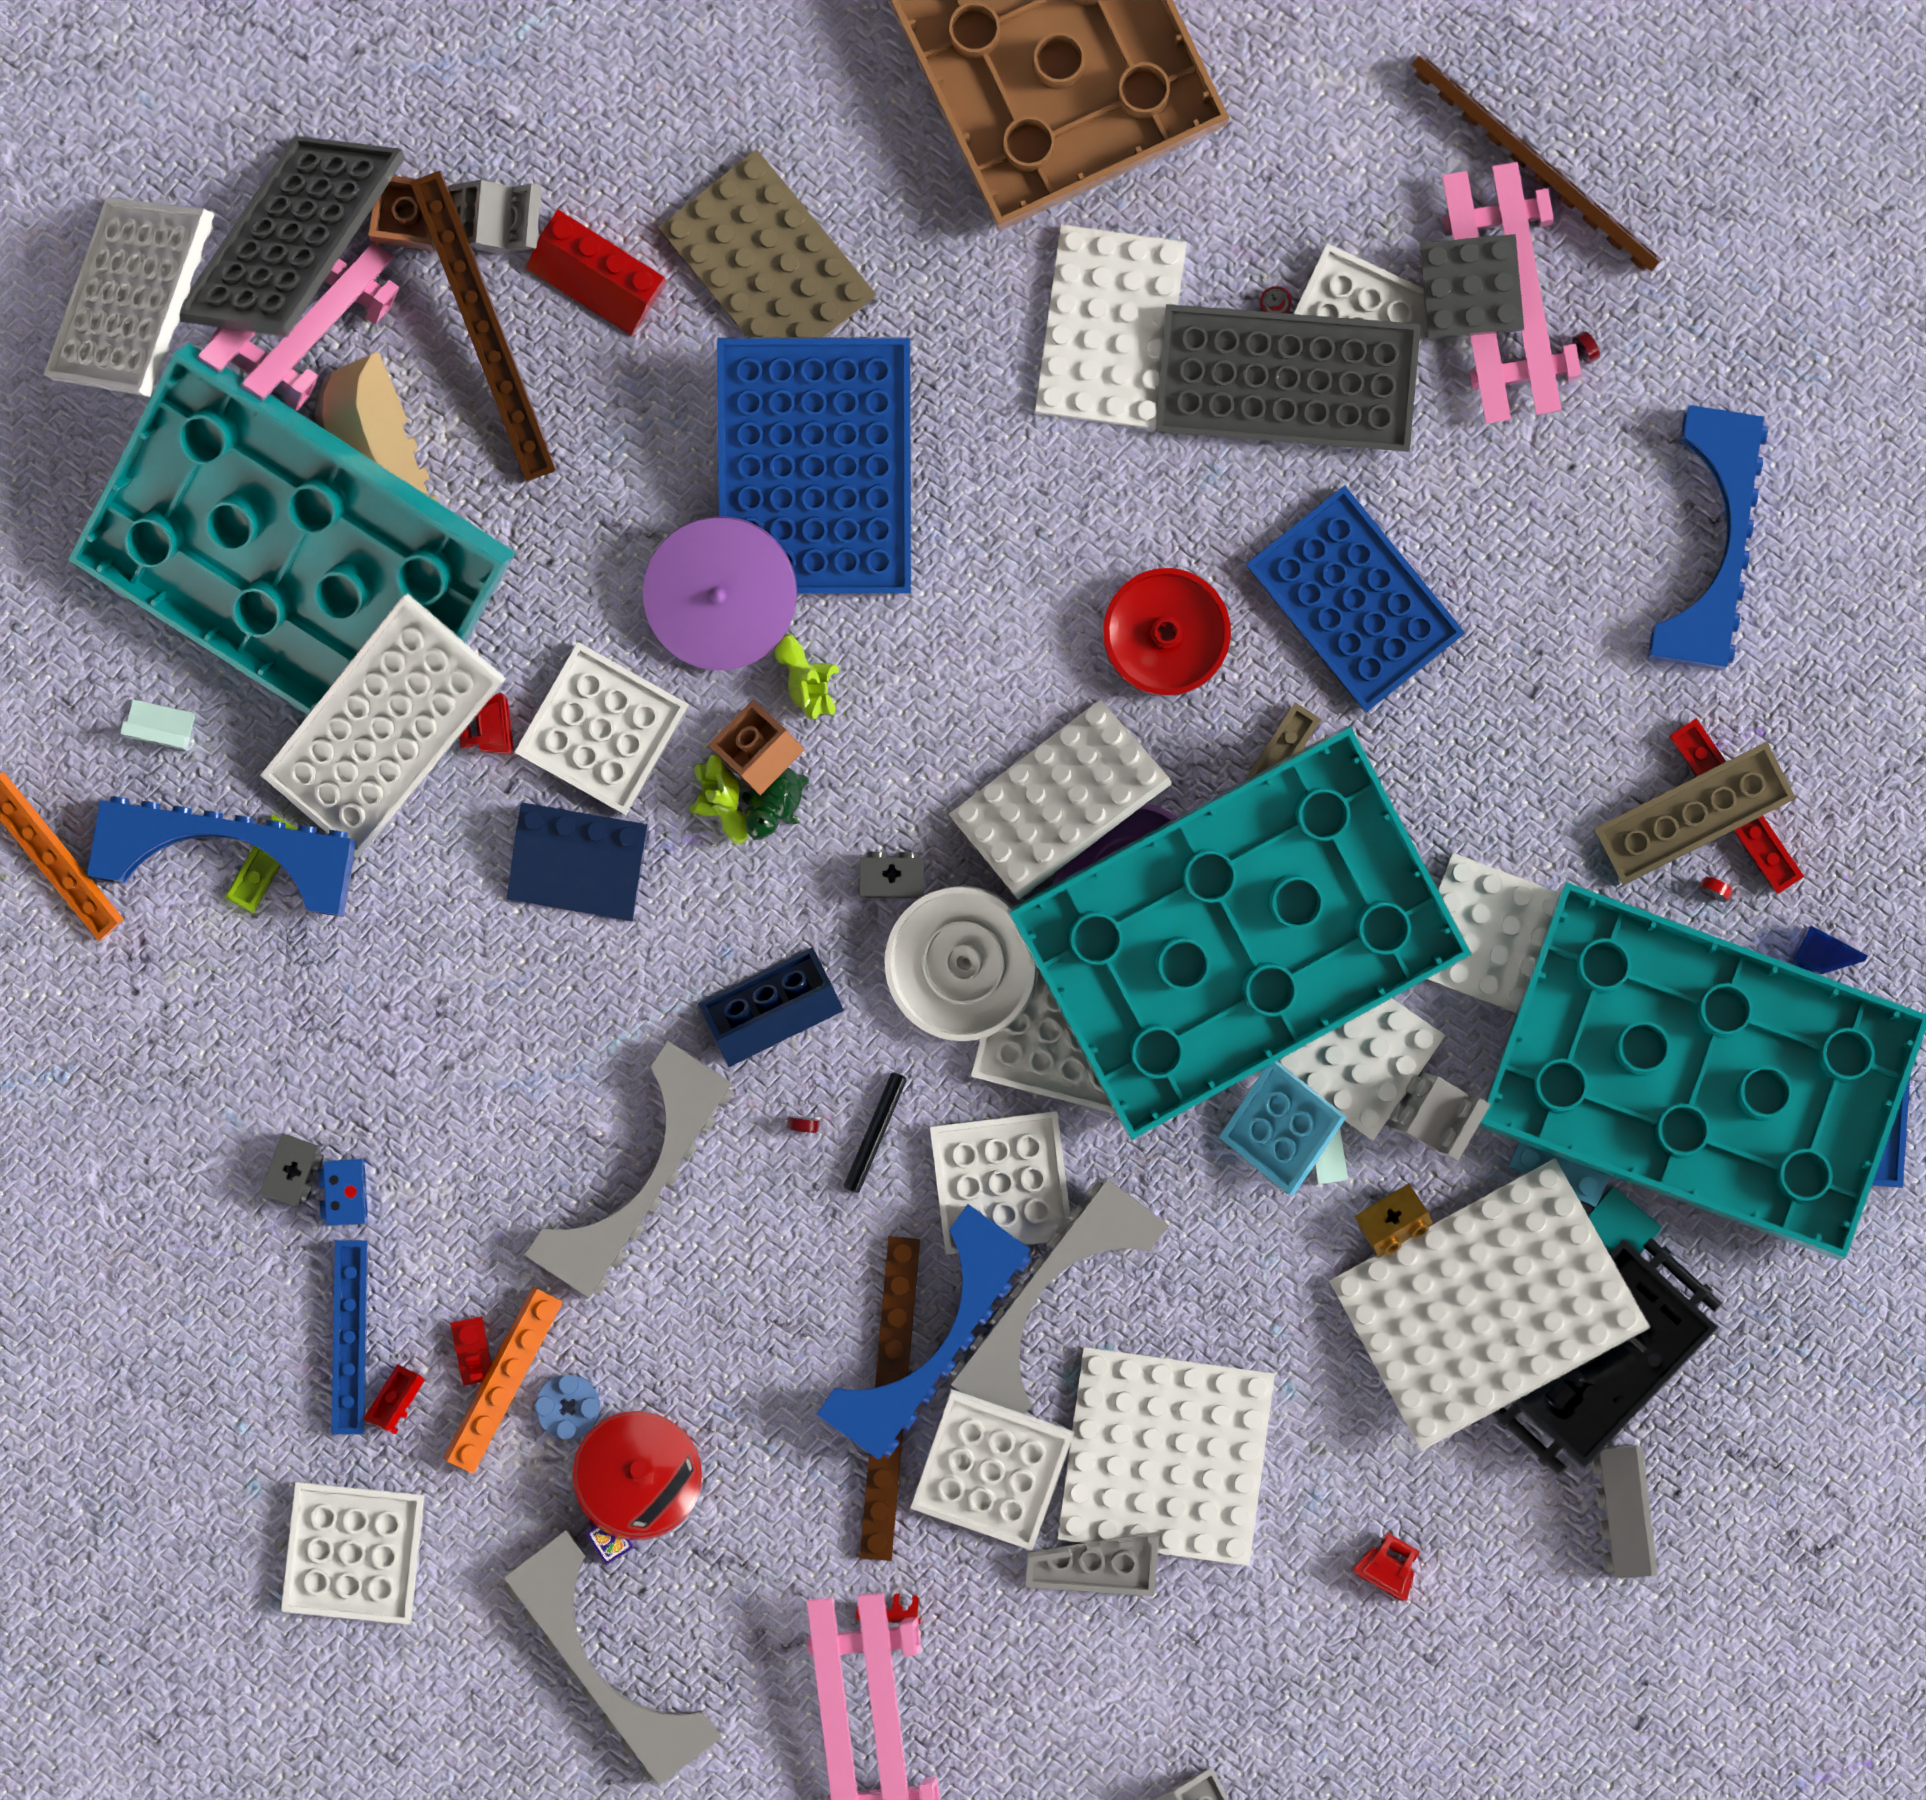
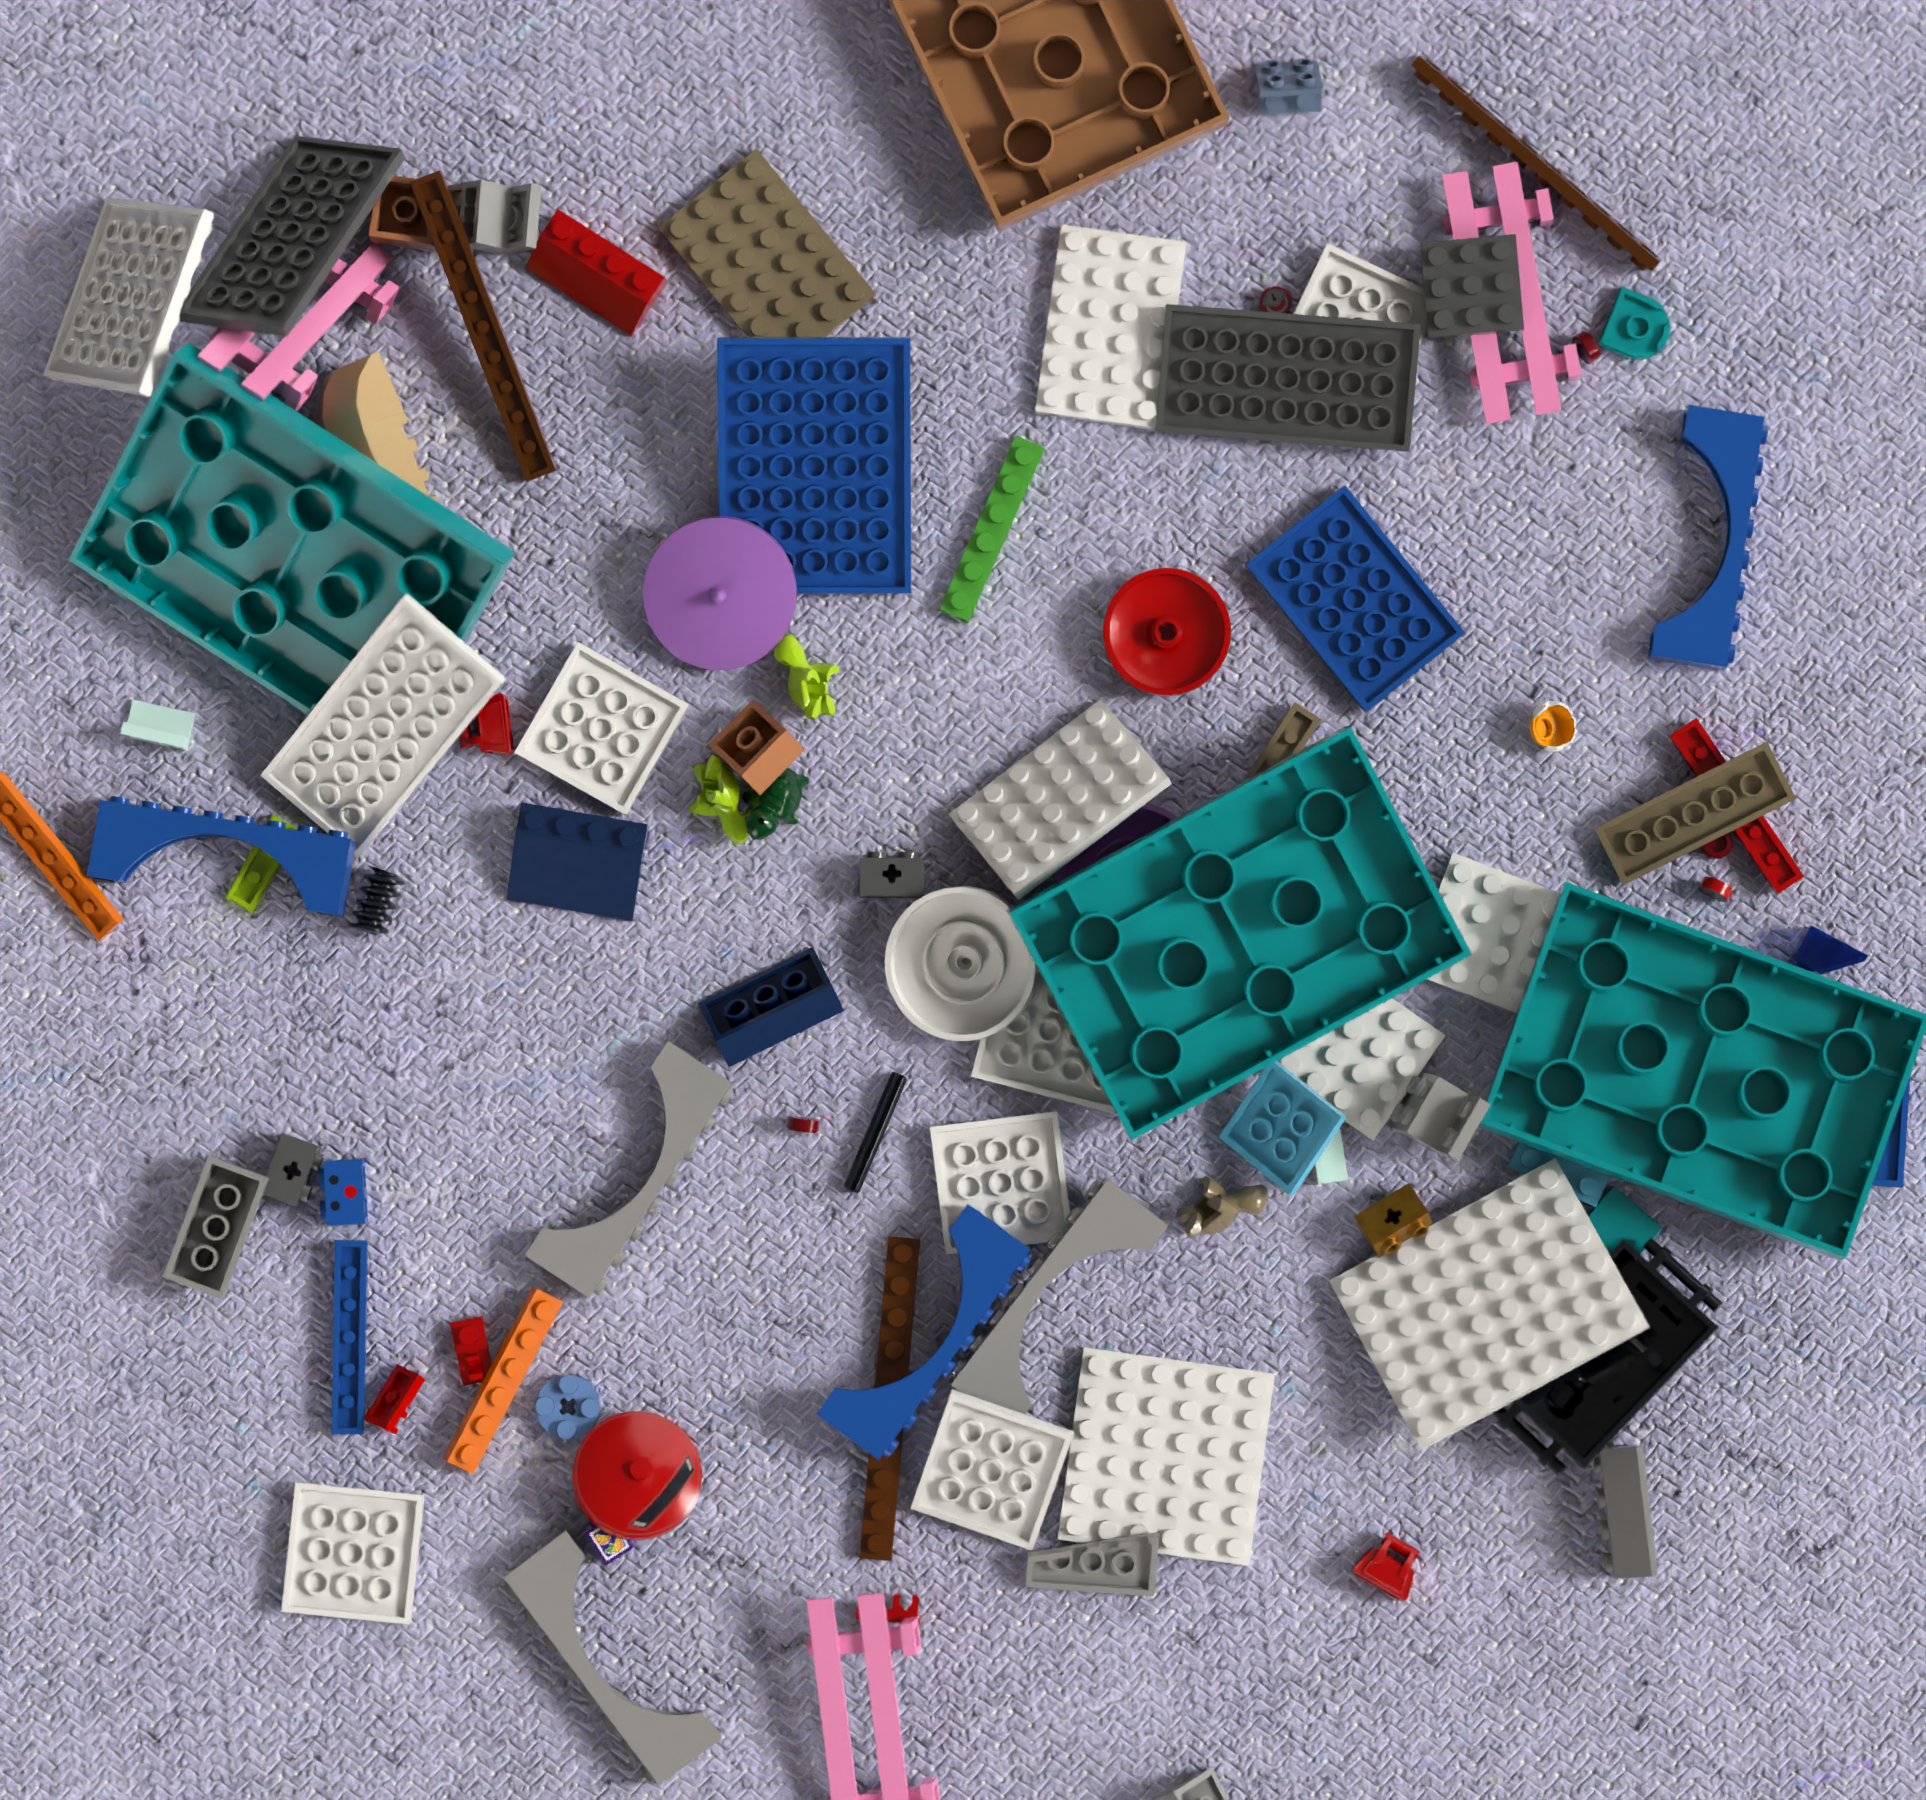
(215, 1227): none -> light grey slope
(376, 902): none -> black piece
(992, 529): none -> bright green plate
(1218, 1208): none -> dark tan animal
(1288, 86): none -> sand blue bracket
(1552, 726): none -> light orange hair
(1635, 326): none -> teal tile
(1719, 847): none -> dark red tile

